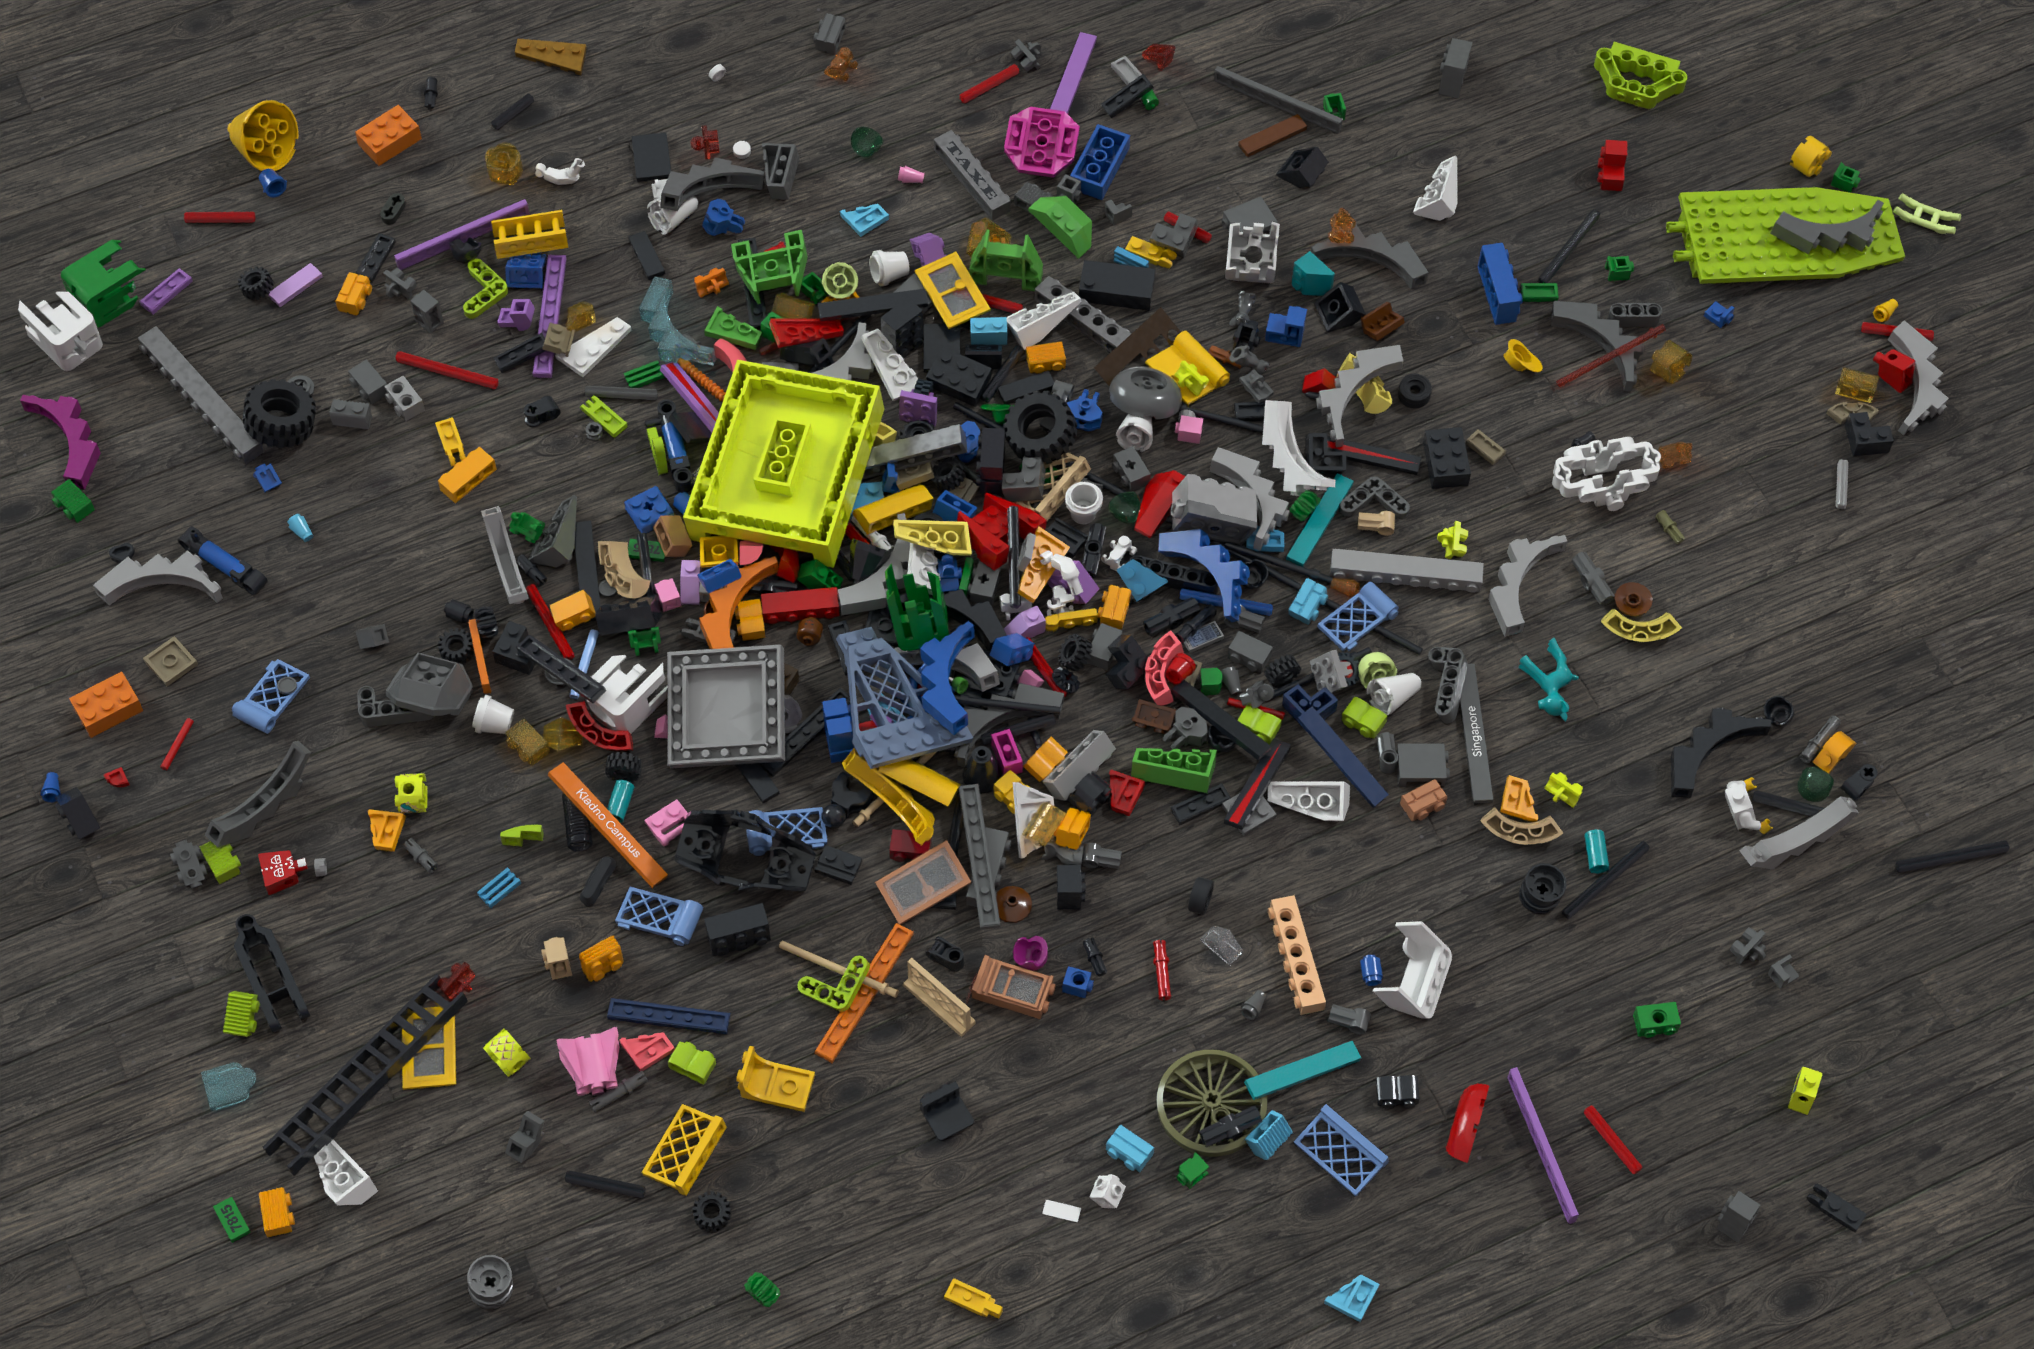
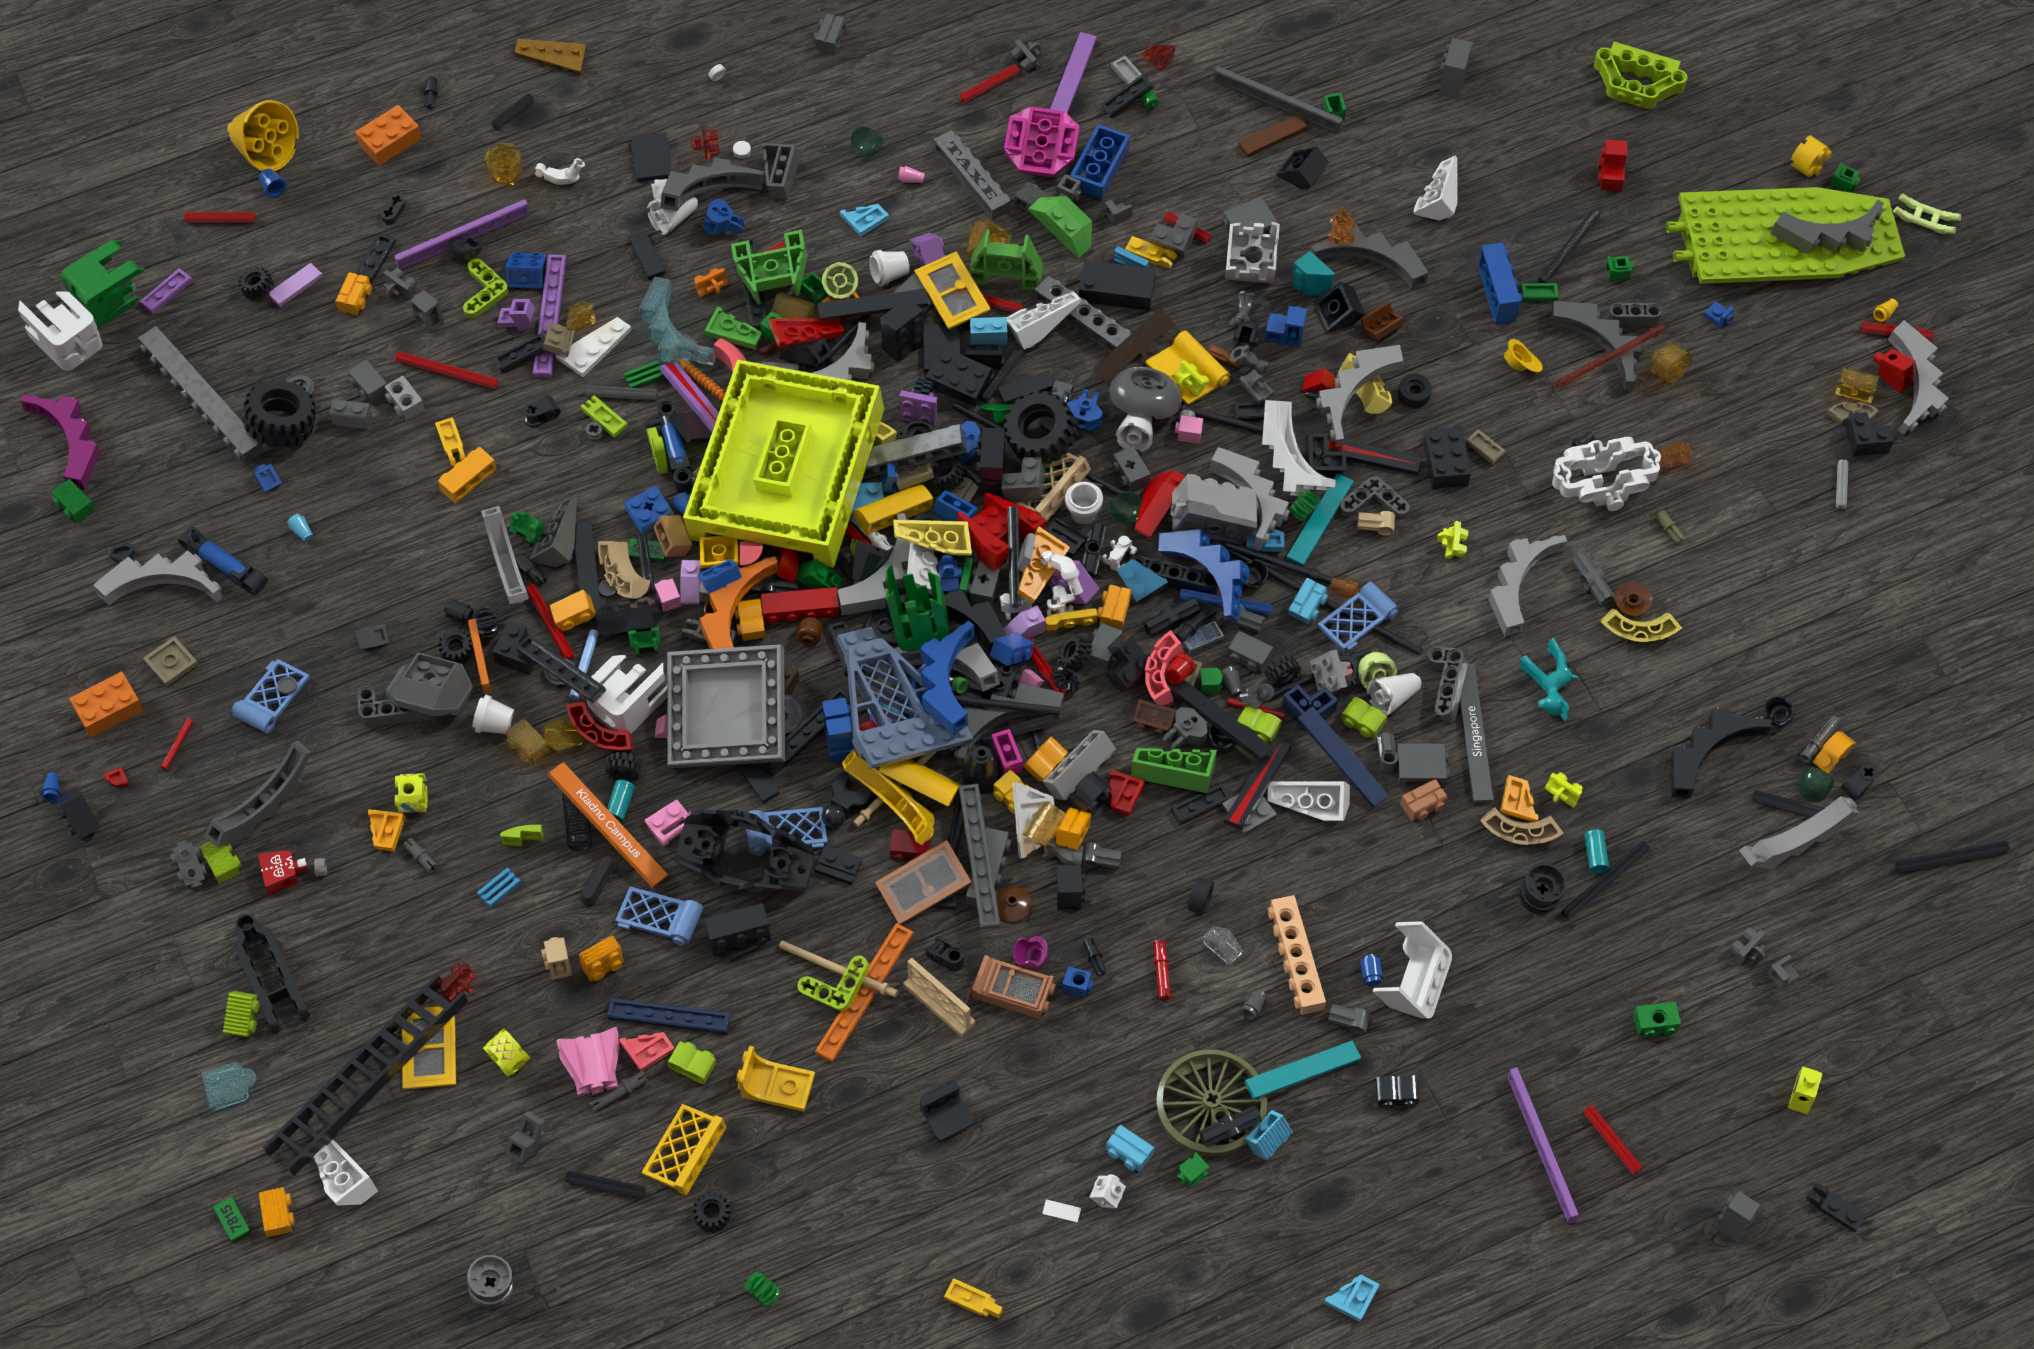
(530, 243): yellow fence -> none
(840, 64): clear orange piece -> none
(889, 364): white wing -> none
(1046, 357): light orange brick -> none
(1356, 1141): medium blue fence -> none
(1406, 570): light grey brick -> none
(1466, 1116): red brick -> none
(1741, 806): white torso -> none

